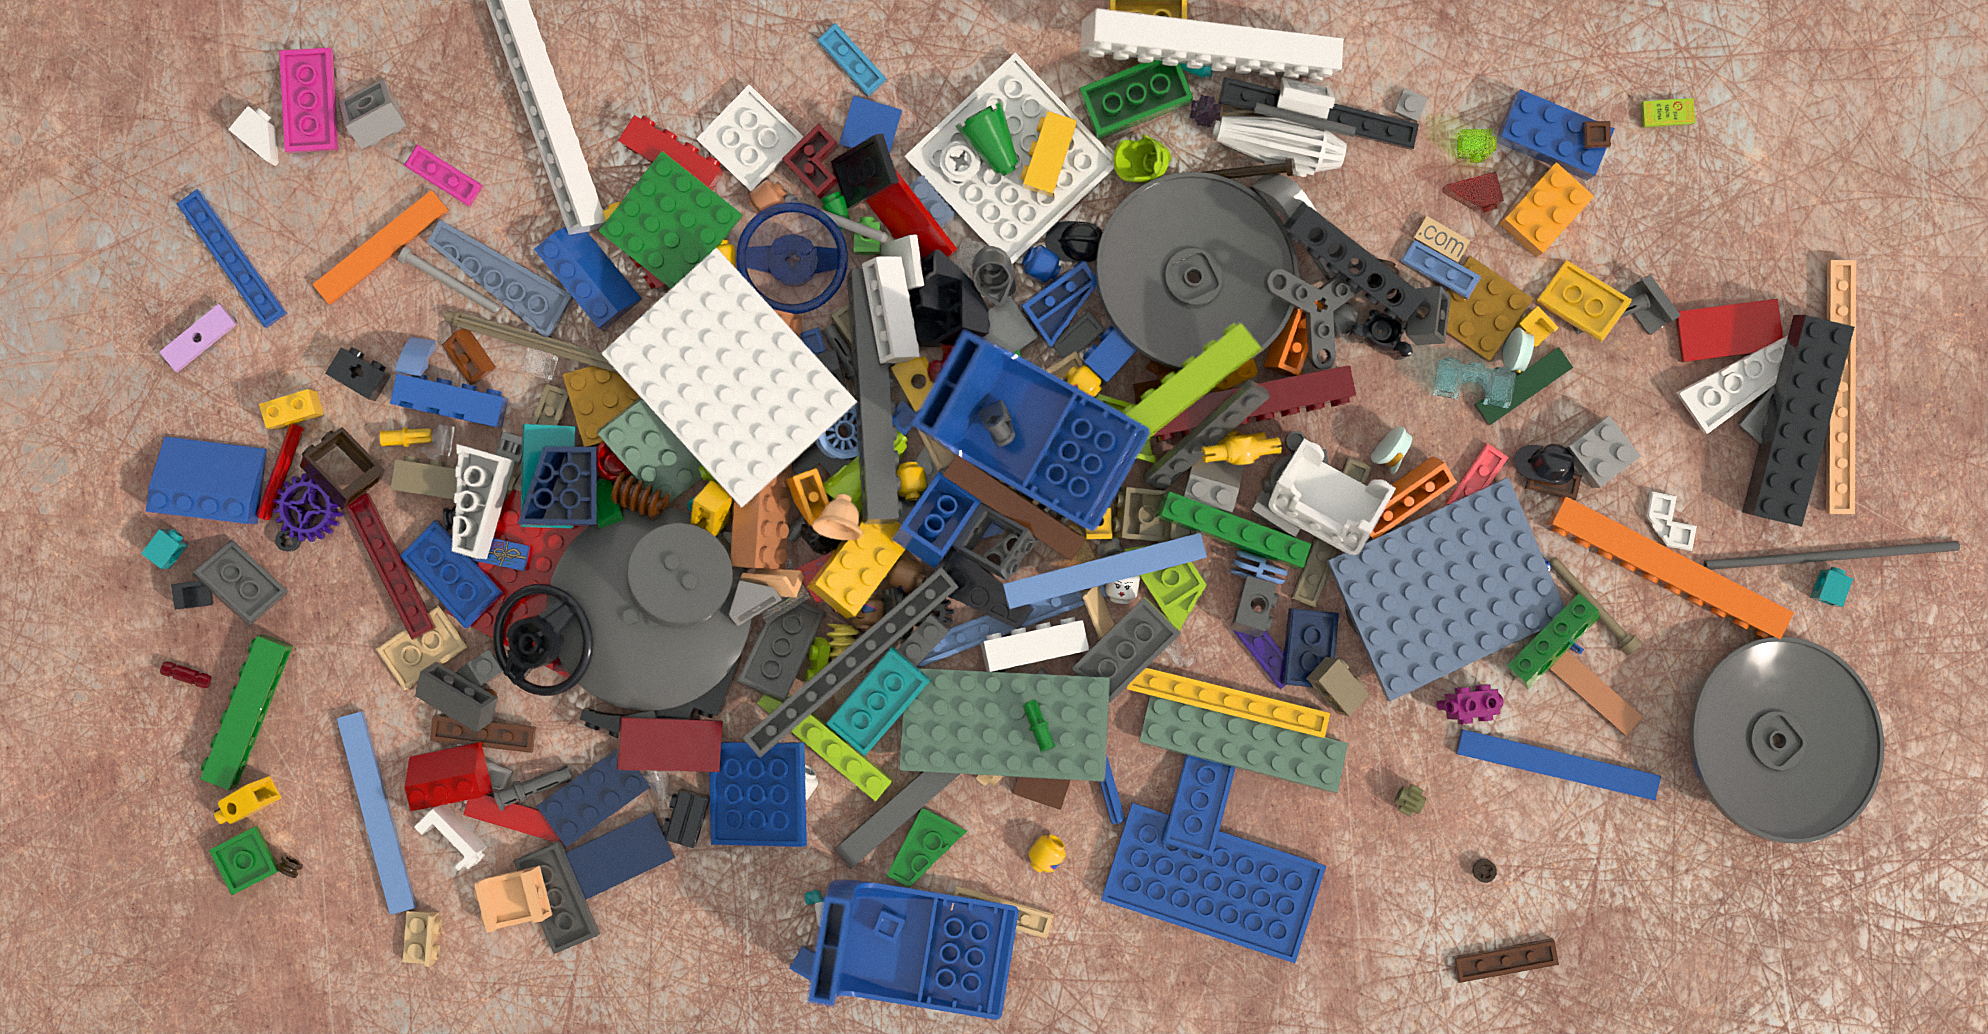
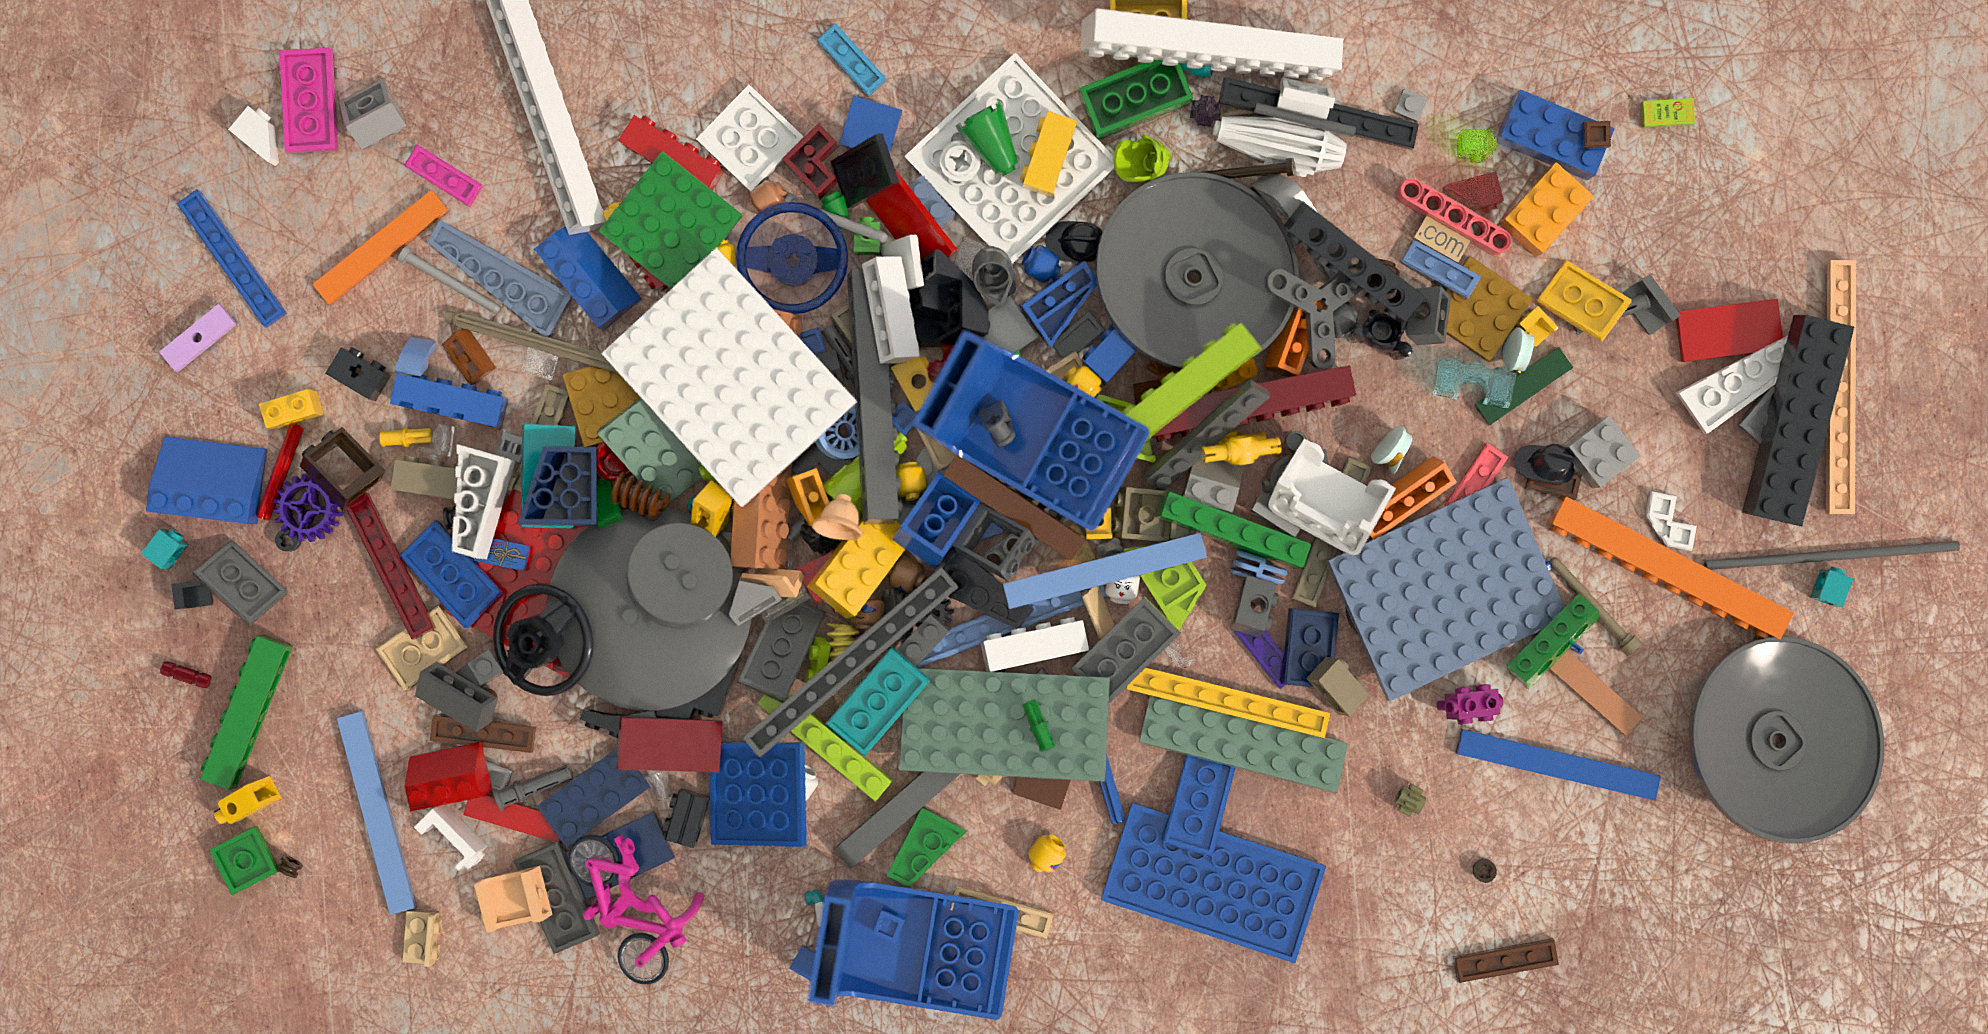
(640, 955): none -> piece
(1466, 216): none -> coral beam

